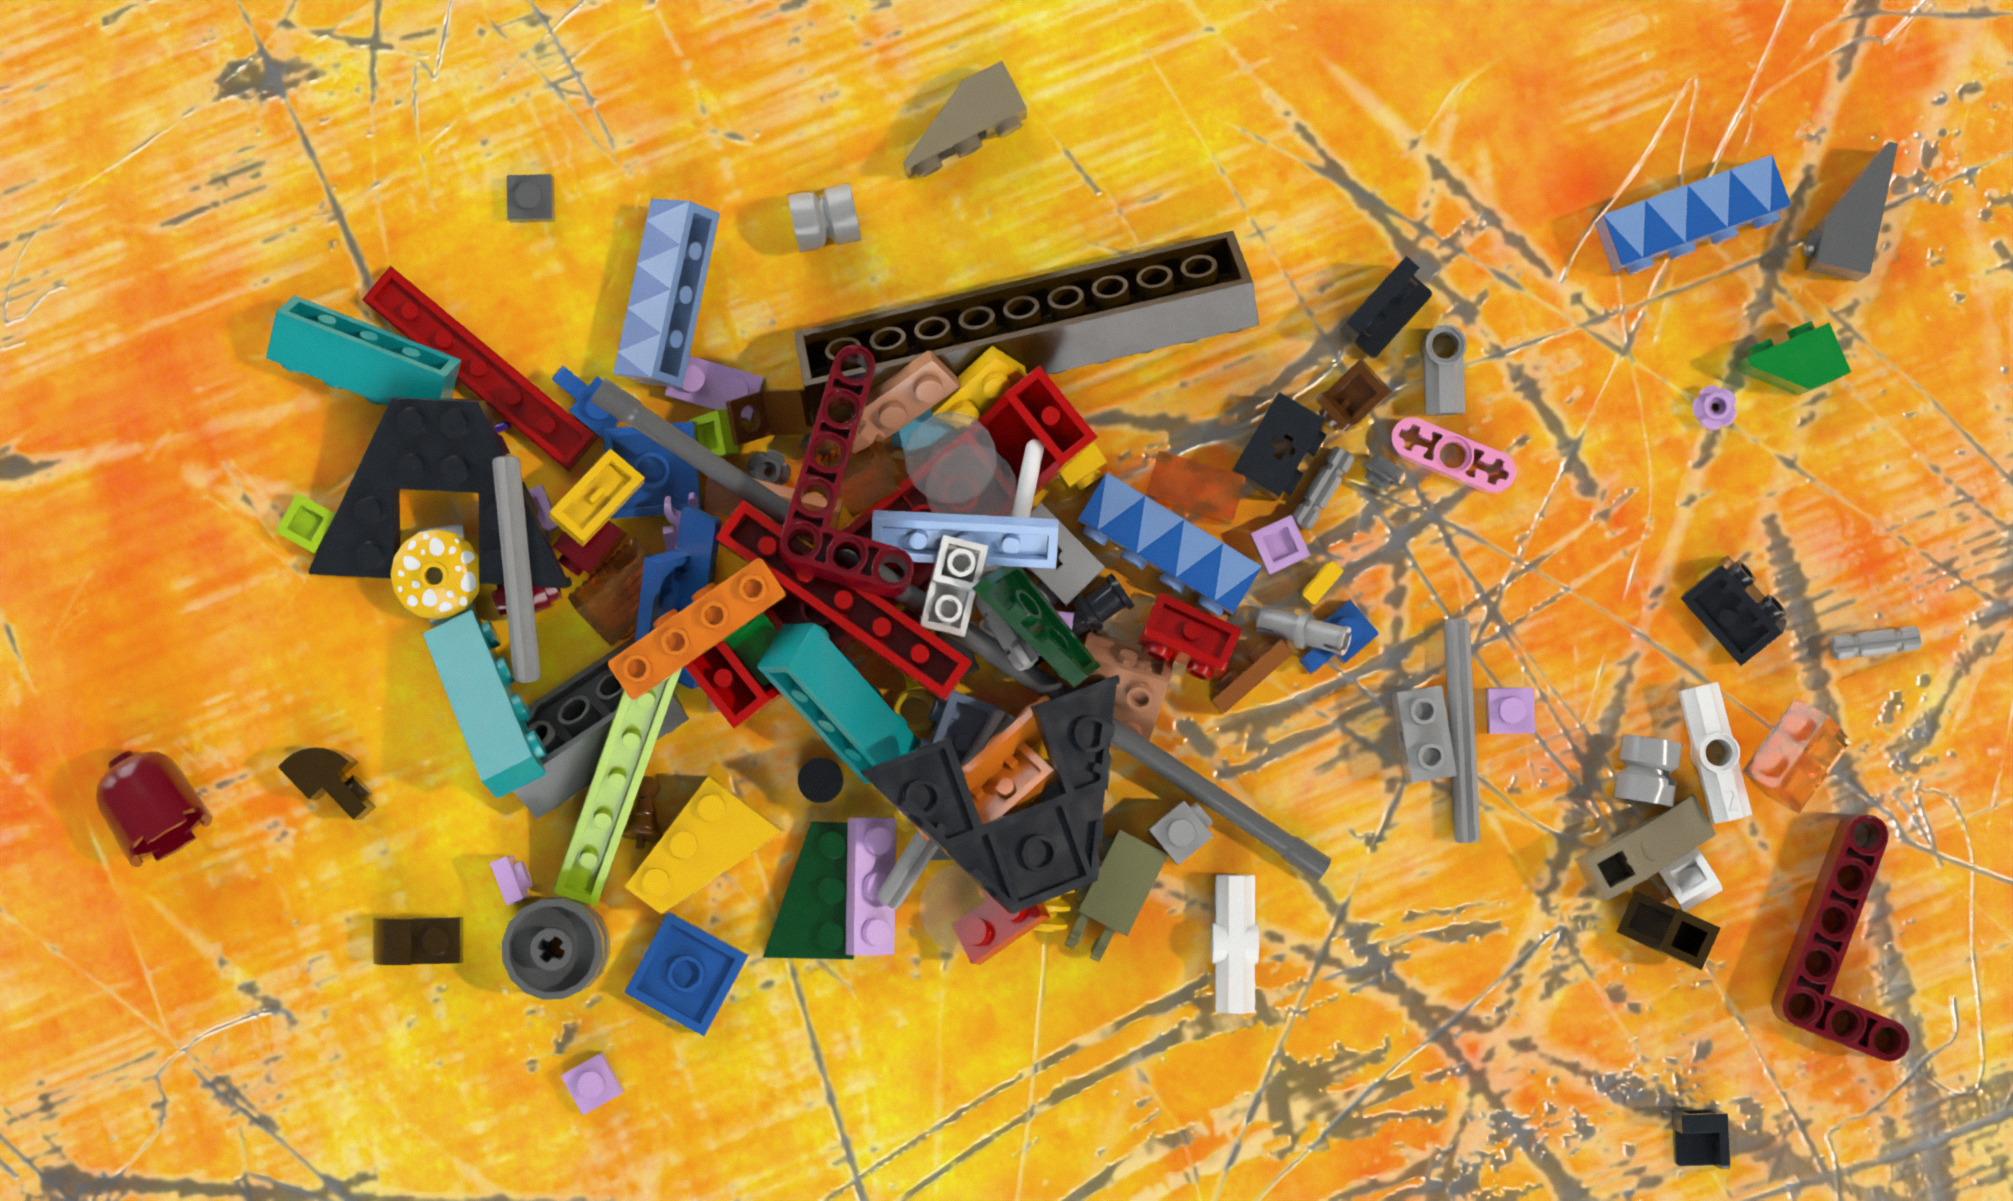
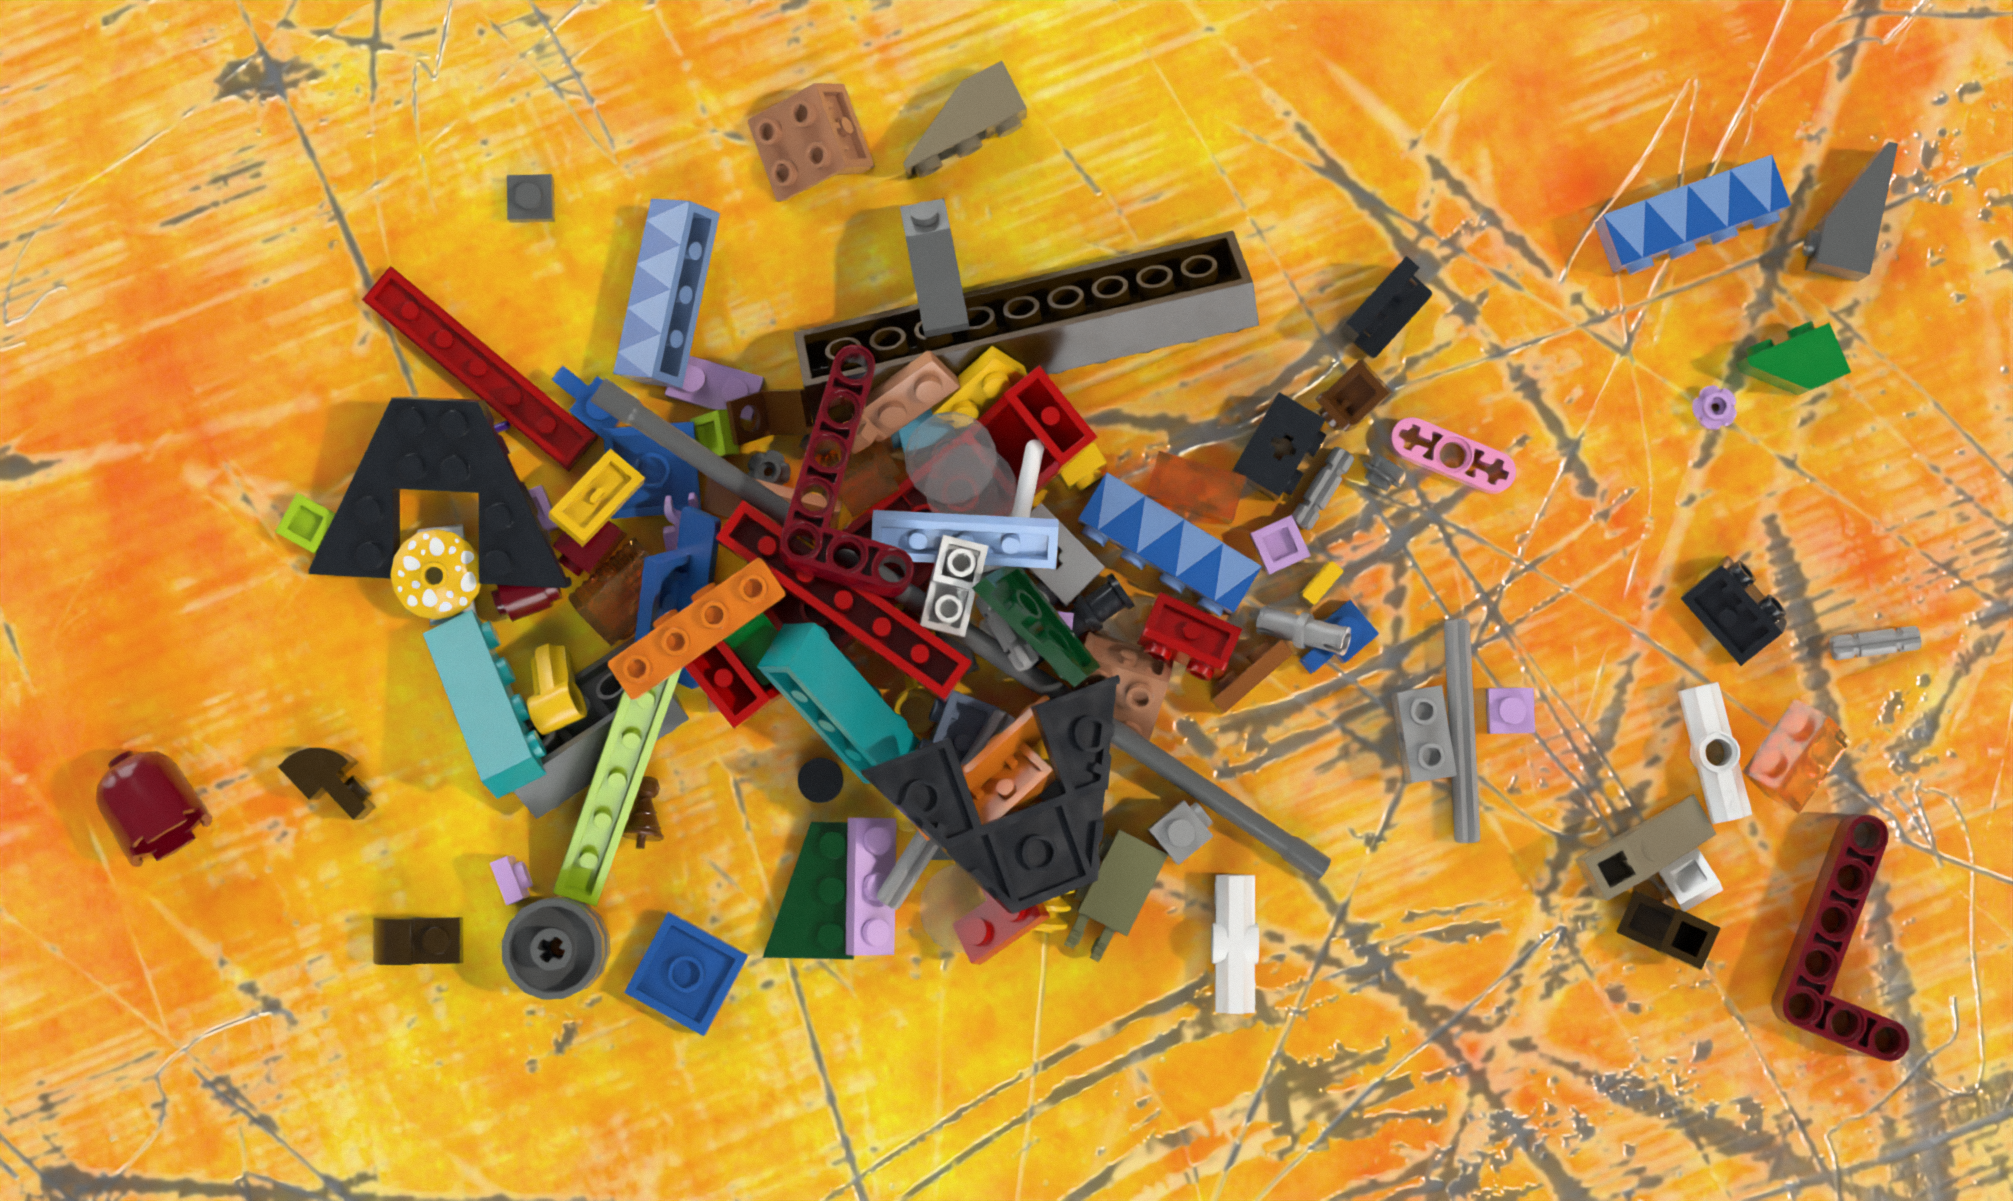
(357, 355): teal brick -> none
(516, 568): light grey axle -> none
(556, 696): none -> yellow piece
(592, 1083): lavender plate -> none
(700, 845): yellow wedge -> none
(810, 139): none -> nougat bracket
(824, 217): light grey wheel -> none
(934, 268): none -> dark grey slope
(1444, 377): light grey piece -> none
(1647, 770): light grey wheel -> none
(1701, 1138): black panel -> none

